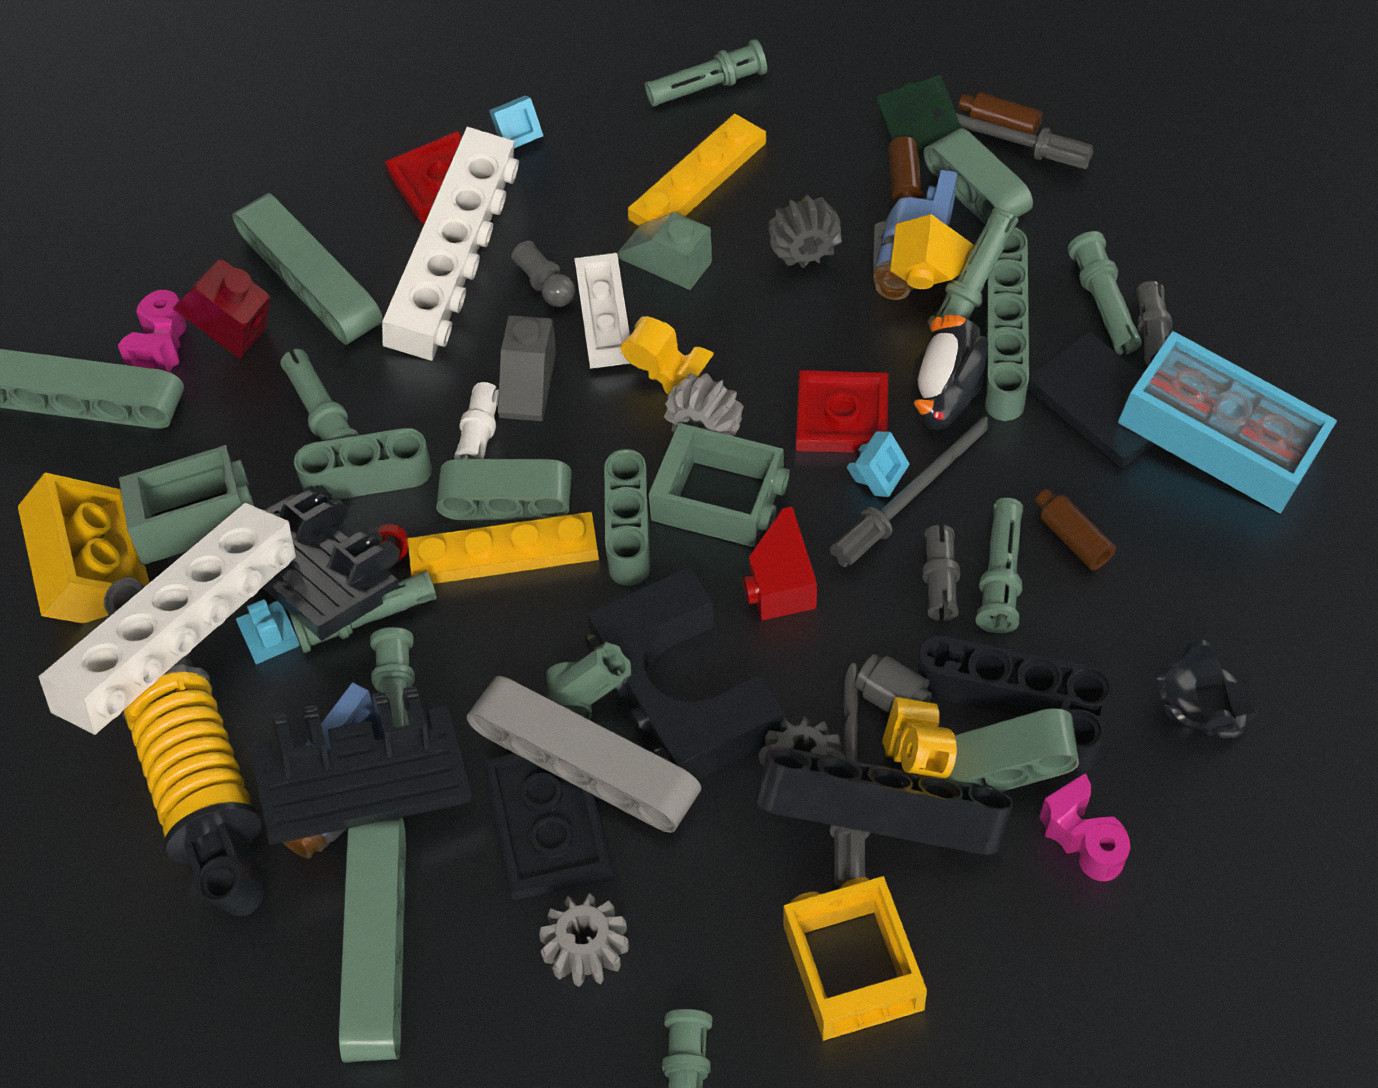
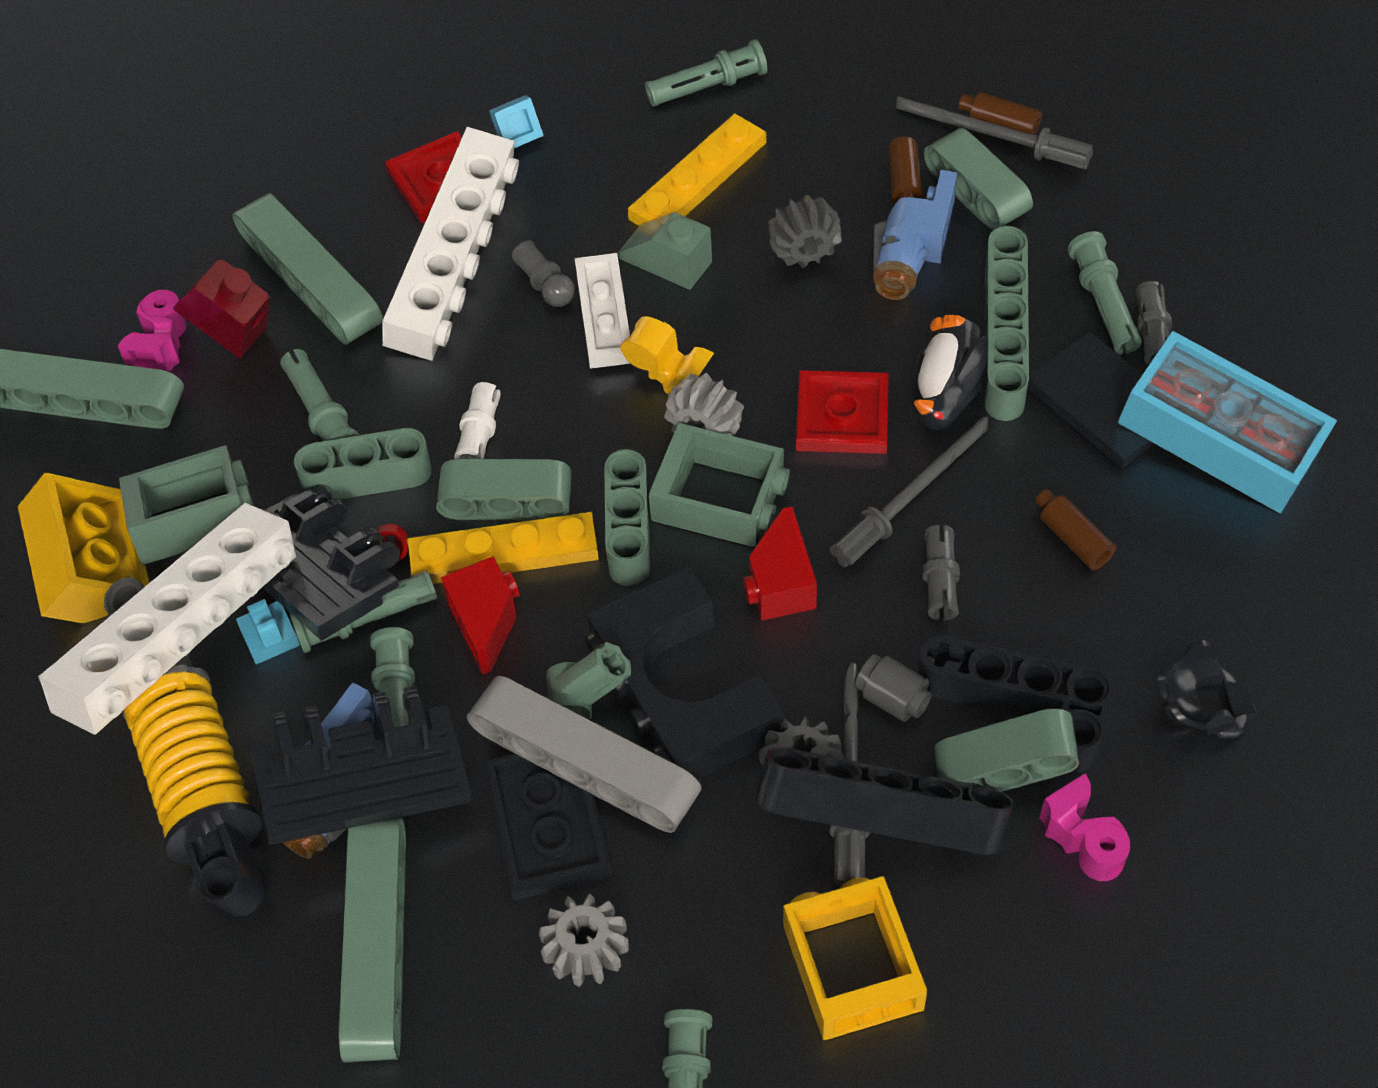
(483, 608): none -> red slope
(526, 367): dark grey slope -> none
(879, 464): medium azure tile -> none
(917, 740): yellow leg -> none
(919, 111): clear green piece -> none
(928, 252): yellow slope -> none
(965, 292): sand green pin -> none
(1001, 582): sand green pin -> none

